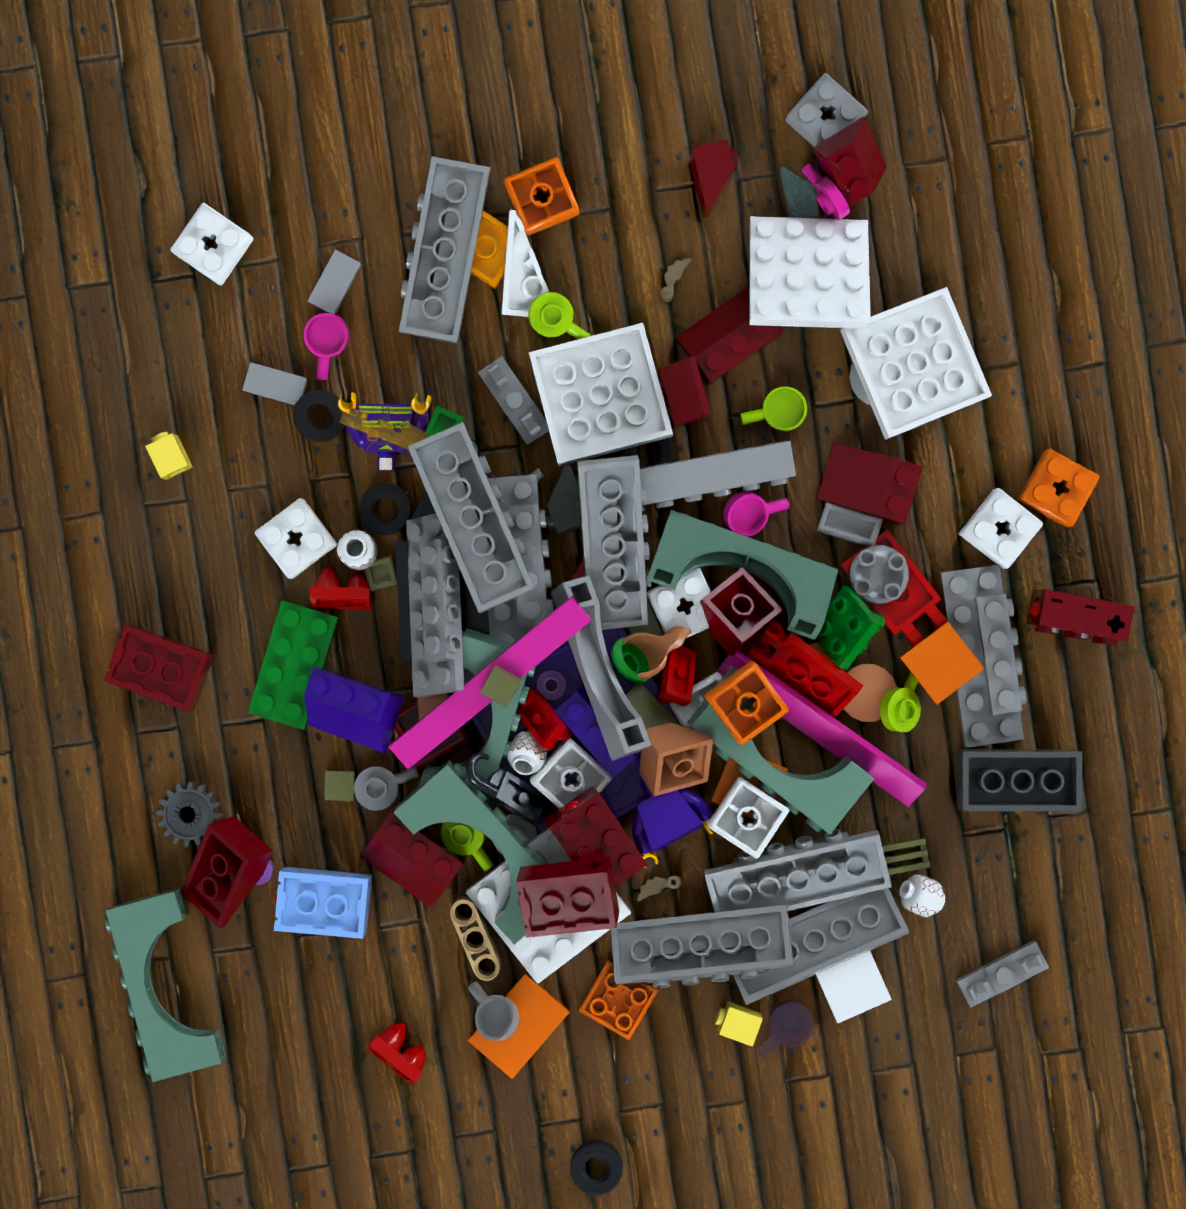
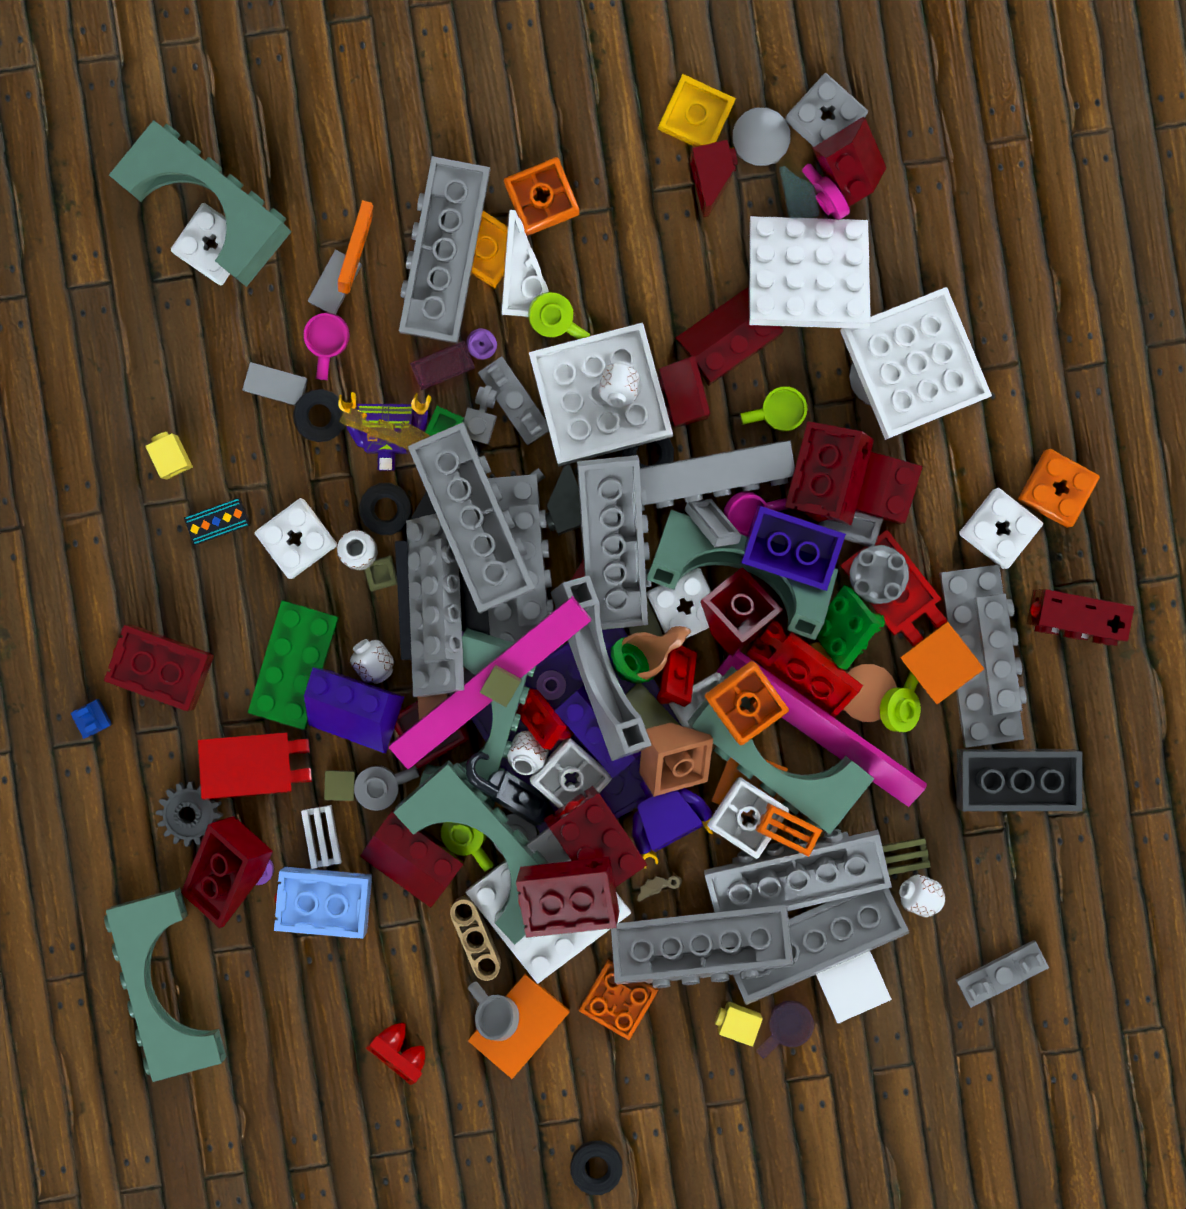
(91, 718): none -> blue tile
(217, 521): none -> black tile
(249, 765): none -> red tile
(250, 229): none -> sand green arch
(321, 839): none -> white tile
(329, 594): red tile -> none
(355, 247): none -> orange tile
(372, 661): none -> white head
(442, 365): none -> clear pink tile
(479, 423): none -> light grey plate
(481, 343): none -> medium lavender tile
(619, 384): none -> white head
(672, 276): dark tan piece -> none
(696, 112): none -> yellow tile
(713, 522): none -> light grey tile
(761, 136): none -> light grey dish
(767, 819): none -> orange tile
(792, 547): none -> dark purple slope
(829, 473): none -> dark red piece

